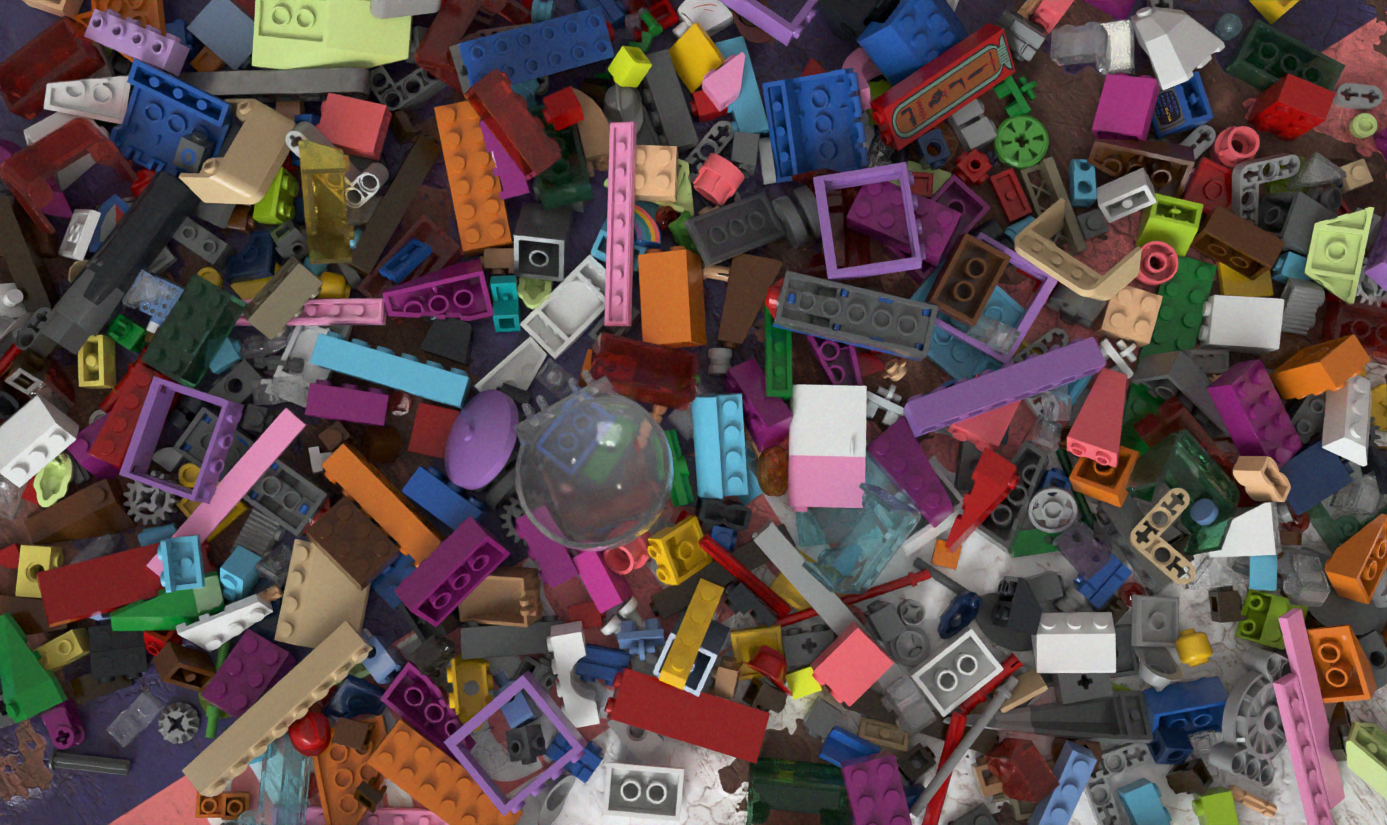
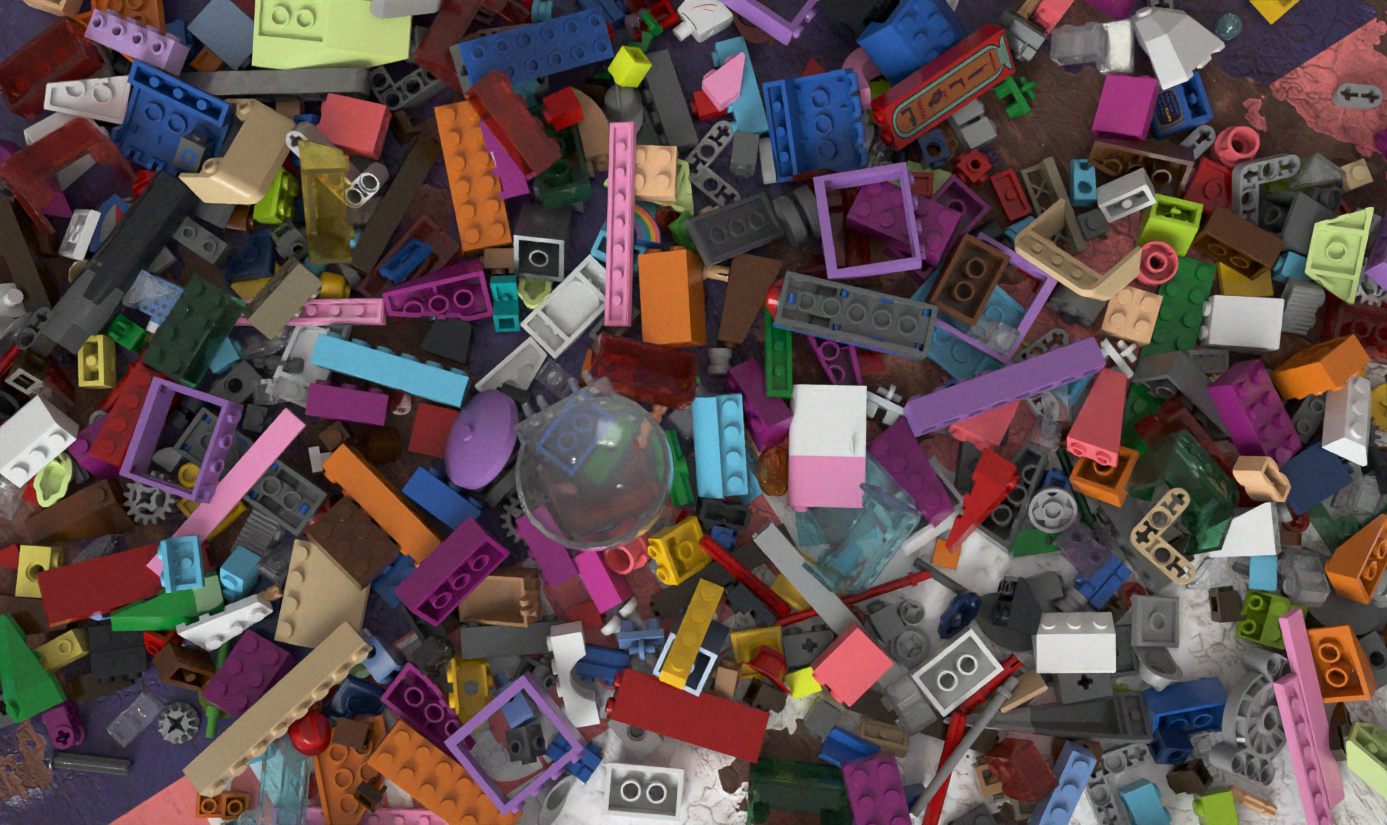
(156, 534): medium azure cone -> none
(211, 275): yellow tile -> none
(695, 56): yellow tile -> none
(718, 179): coral piece -> none
(895, 369): light nougat plate -> none
(923, 755): dark brown brick -> none
(1032, 133): bright green wheel -> none
(1193, 648): yellow head -> none
(1204, 512): medium blue tile -> none
(1268, 55): clear green brick -> none
(1290, 108): red brick -> none
(1363, 125): yellowish green tile -> none

